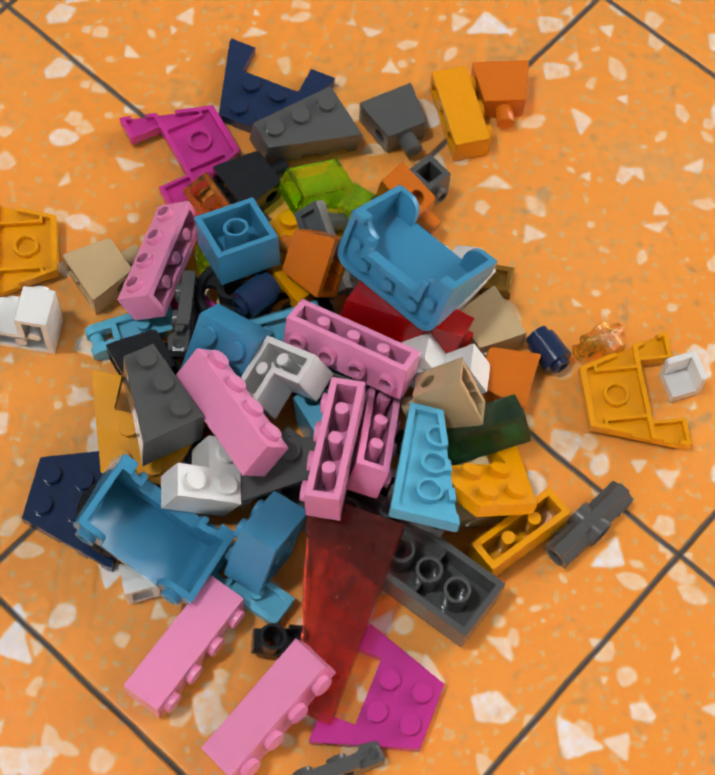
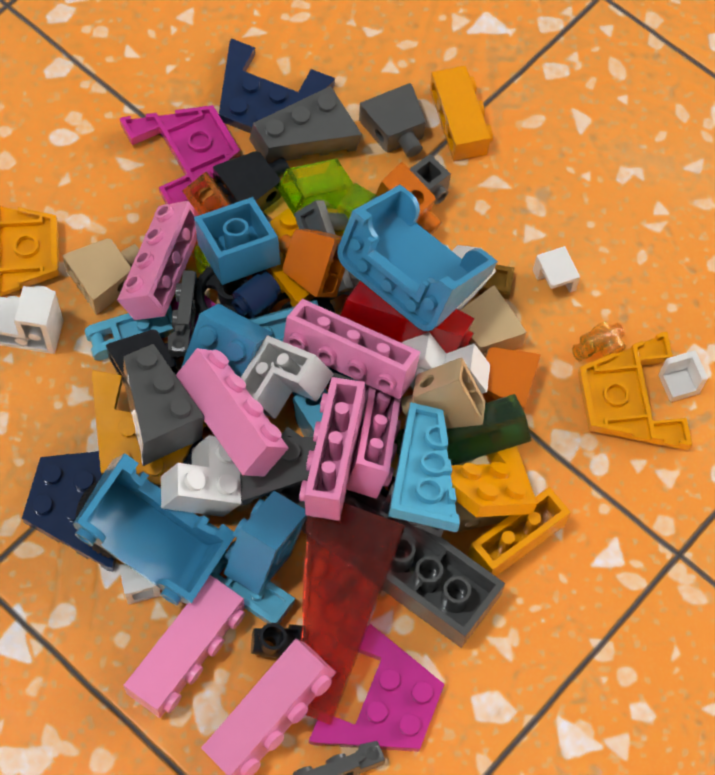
(502, 89): orange torso -> none
(553, 351): dark blue brick -> none
(557, 269): none -> white panel
(588, 524): dark grey piece -> none

